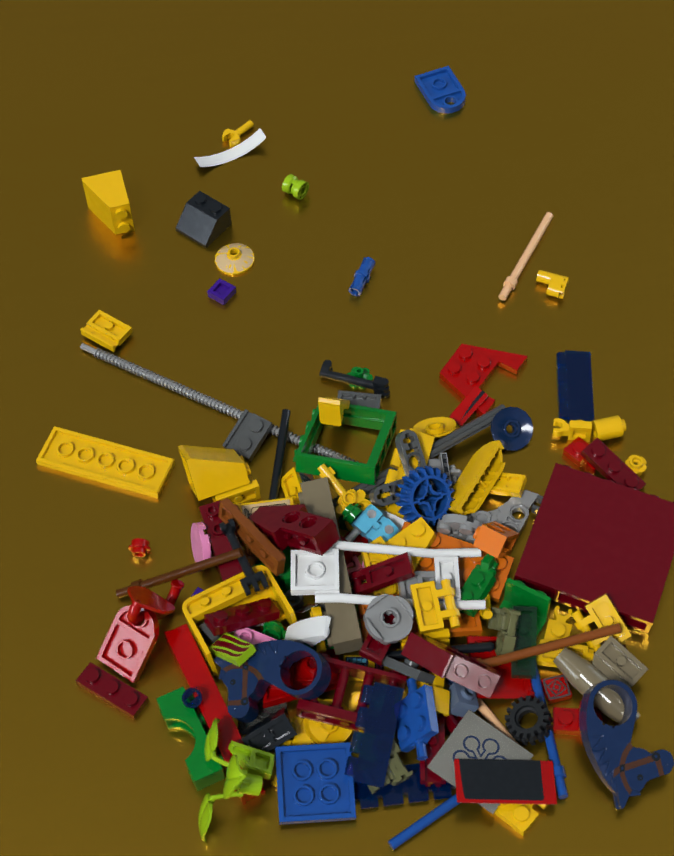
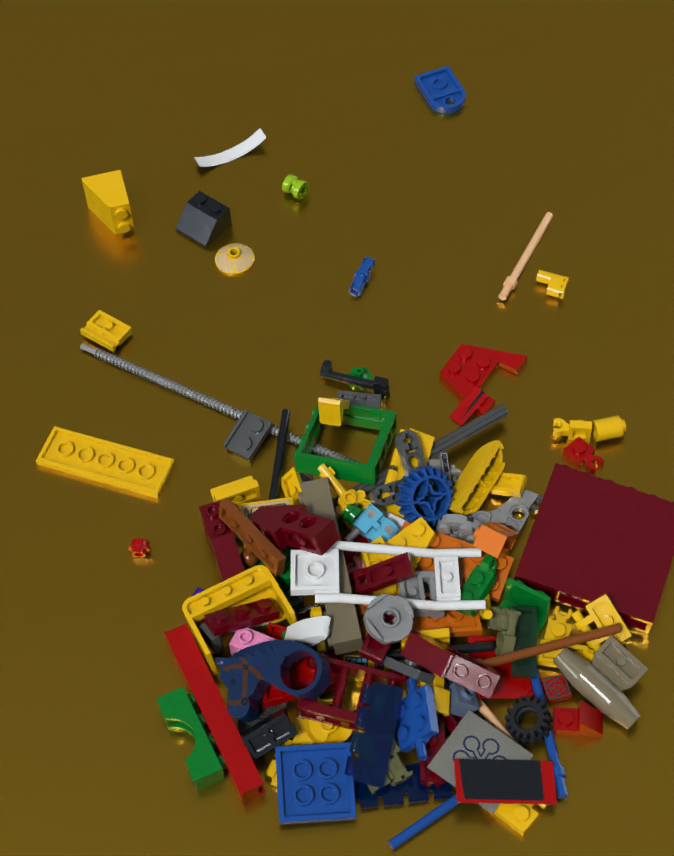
(112, 690): dark red plate -> none
(137, 630): red plate -> none
(182, 572): reddish brown bar -> none
(194, 702): clear blue hinge -> none
(200, 542): bright pink tile -> none
(213, 470): yellow slope -> none
(221, 291): dark purple tile -> none
(232, 649): lime tile -> none
(235, 135): yellow bar -> none
(236, 779): lime plant -> none
(251, 577): black hinge -> none
(253, 759): lime tile -> none
(273, 629): green plate -> none
(427, 606): yellow plate -> none
(436, 426): yellow dish -> none
(521, 428): dark blue dish -> none
(575, 385): clear blue windscreen -> none
(610, 751): dark blue animal -> none
(611, 465): dark red plate -> none
(638, 469): yellow plate -> none

